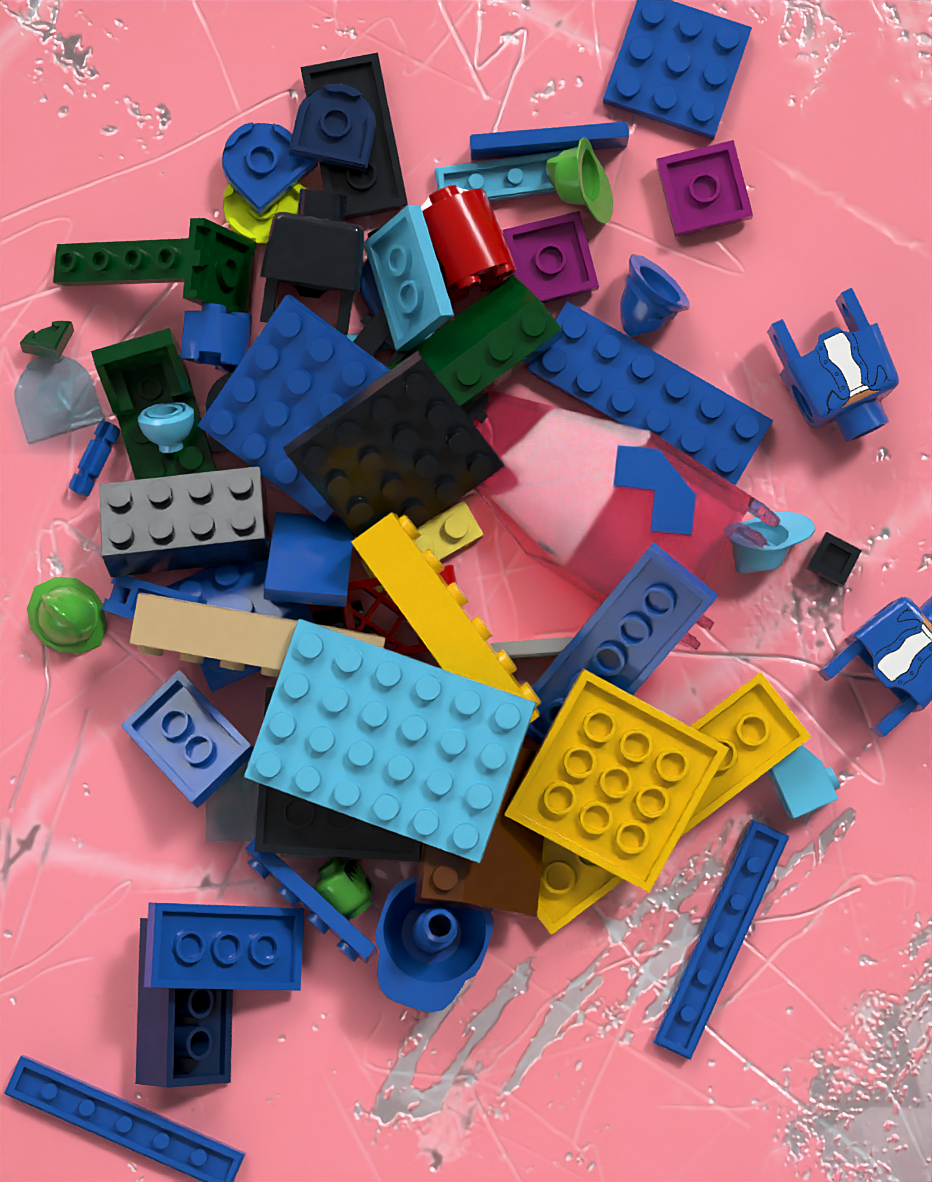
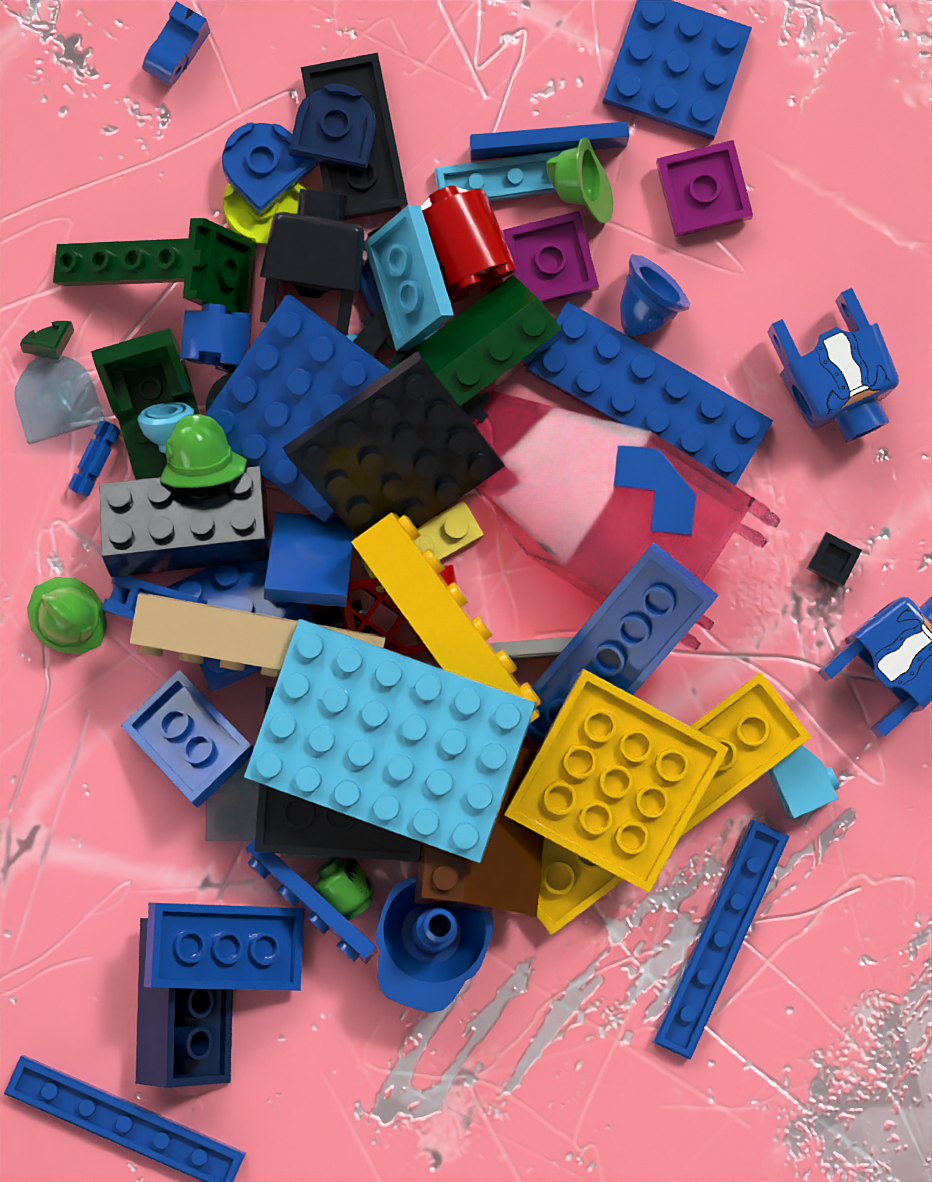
(176, 44): none -> blue leg
(200, 455): none -> bright green piece
(790, 531): medium azure piece -> none

